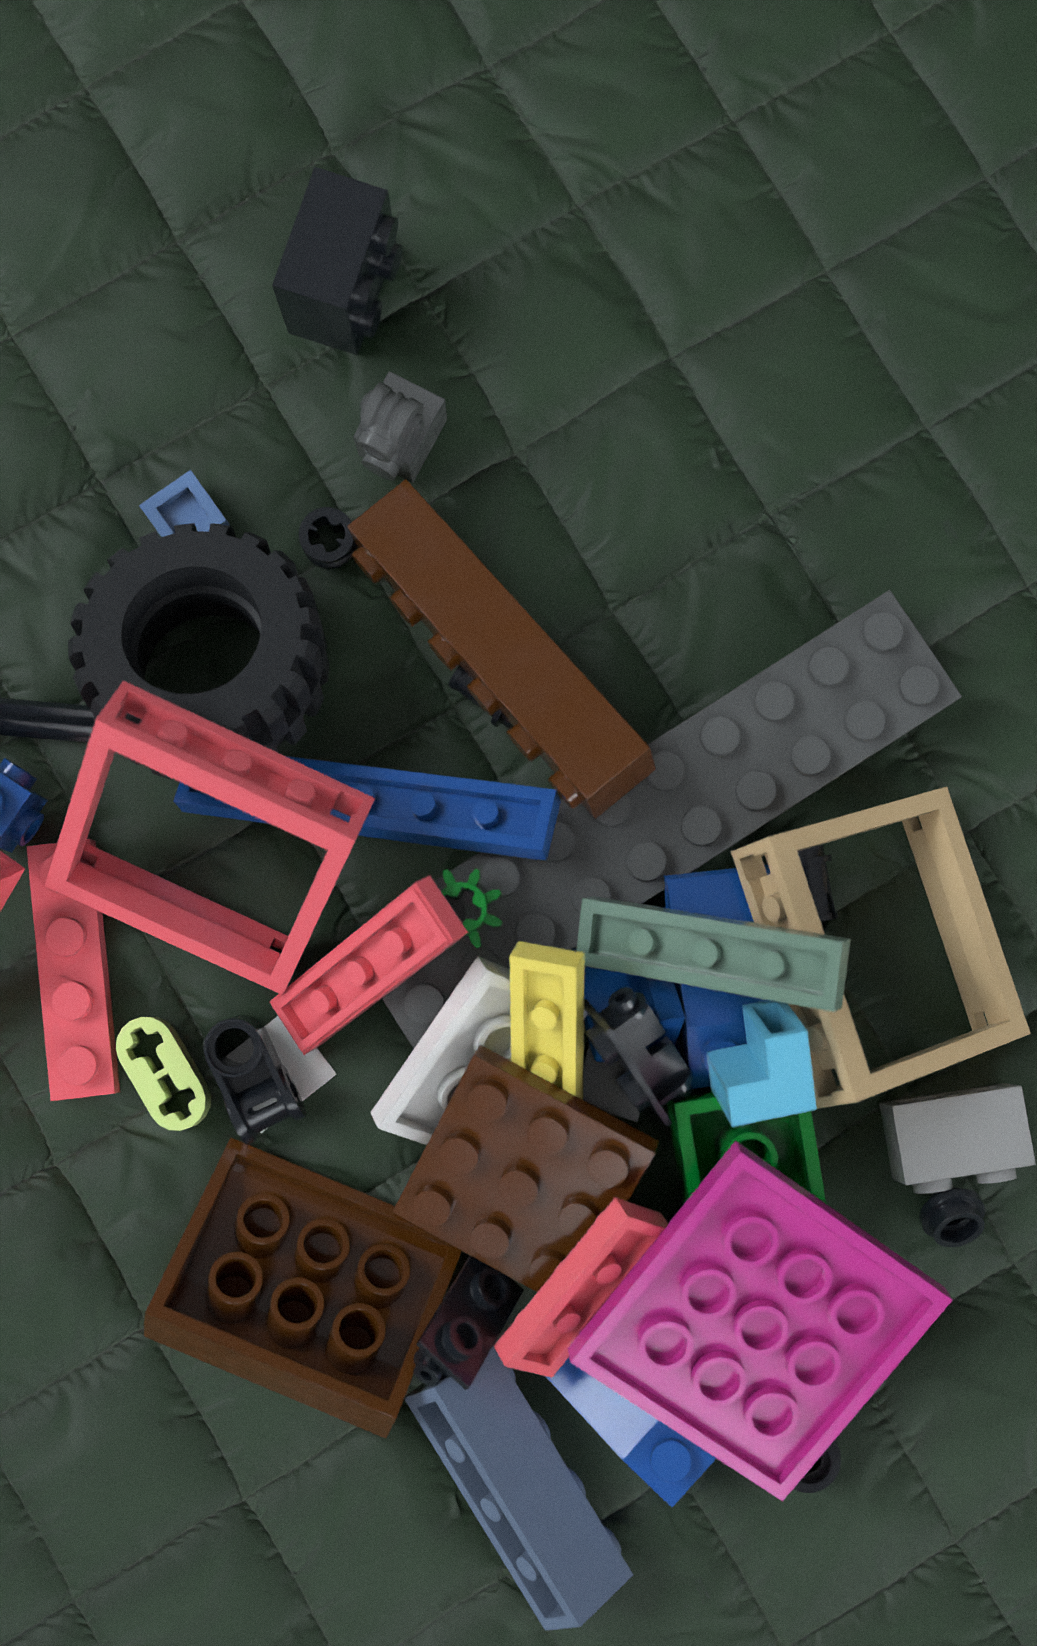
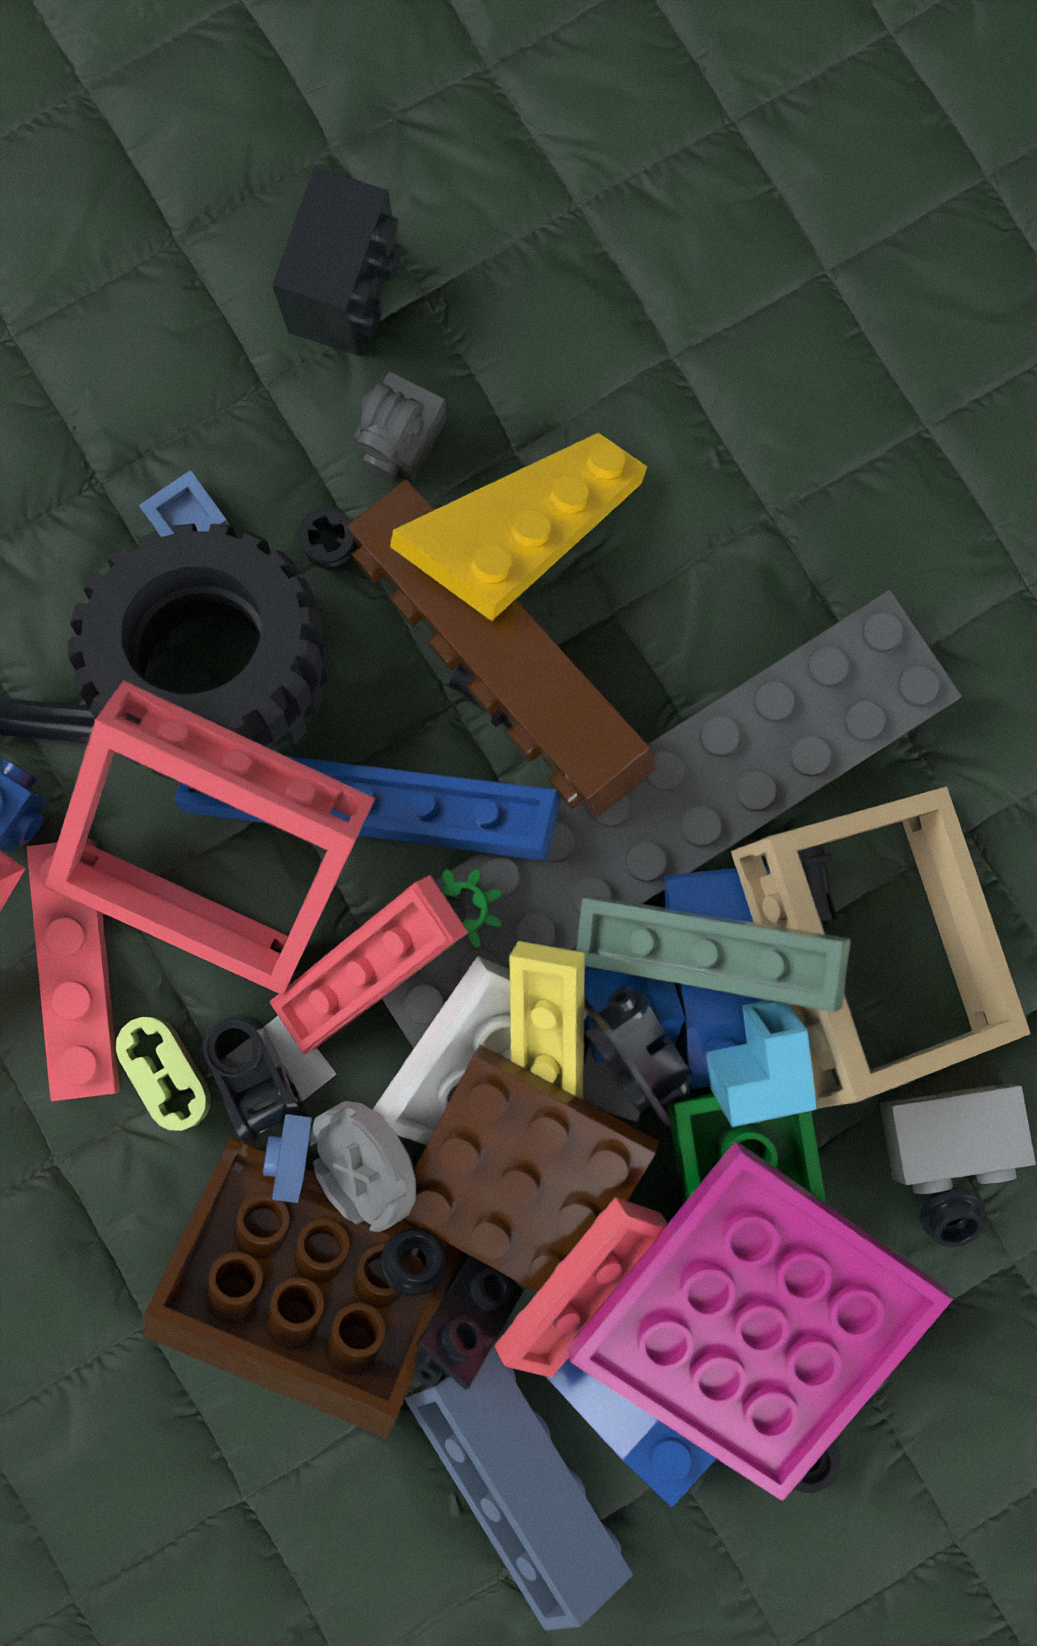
(287, 1158): none -> medium blue plate
(363, 1166): none -> light grey tile
(419, 1244): none -> black plate
(519, 526): none -> yellow wing

